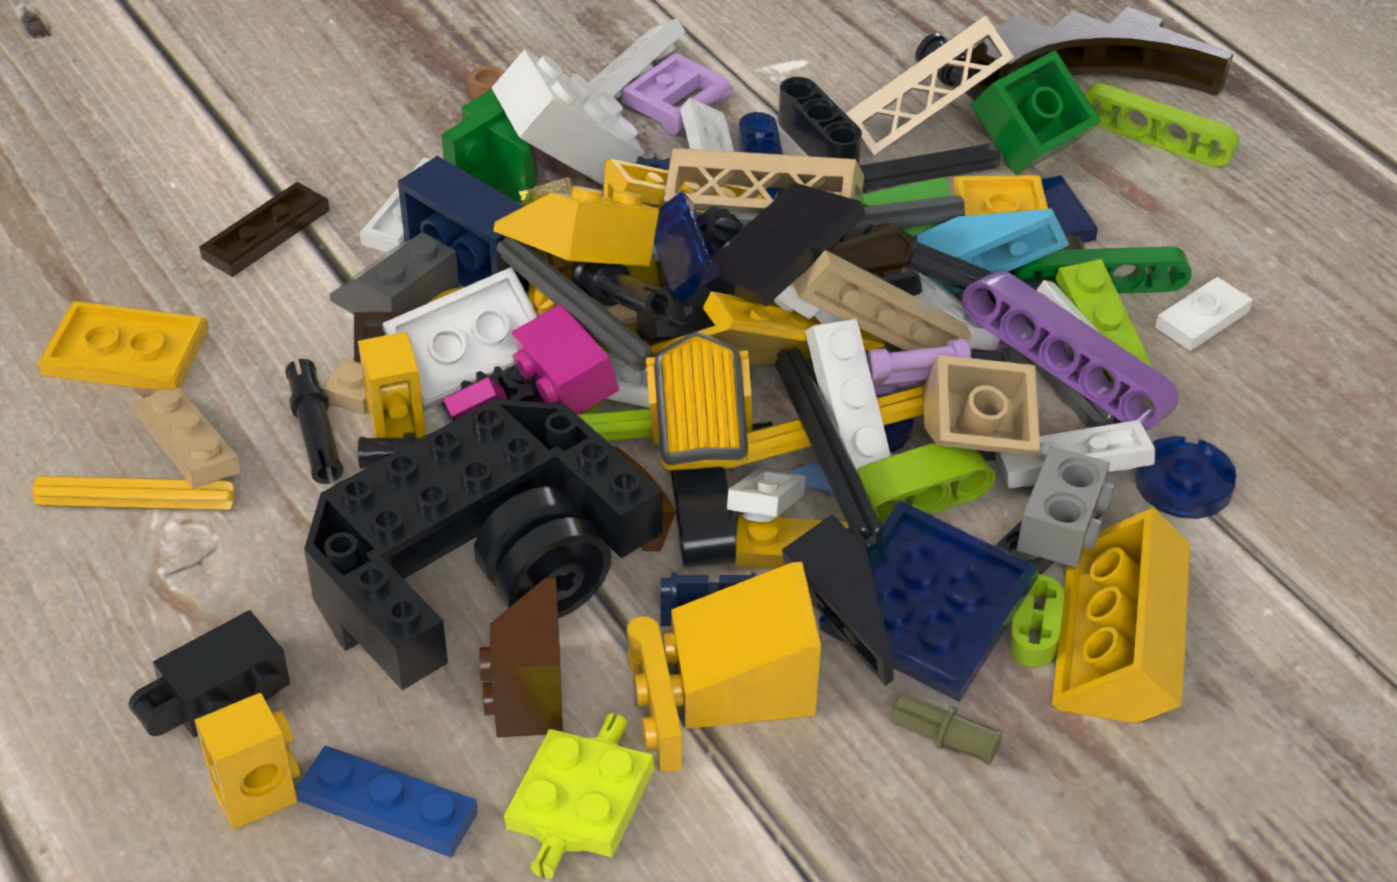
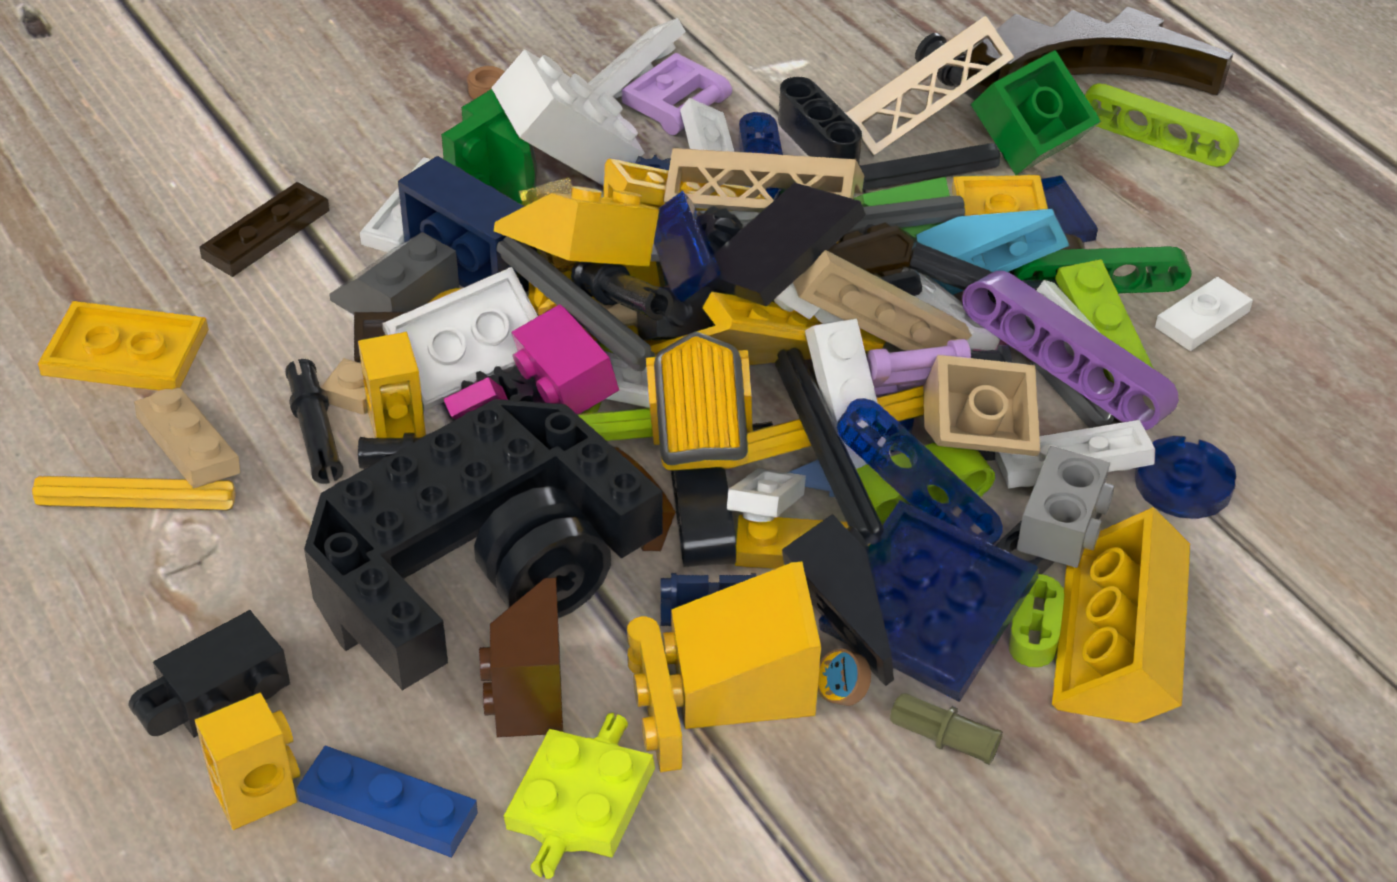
(843, 677): none -> tile
(924, 470): none -> clear blue beam

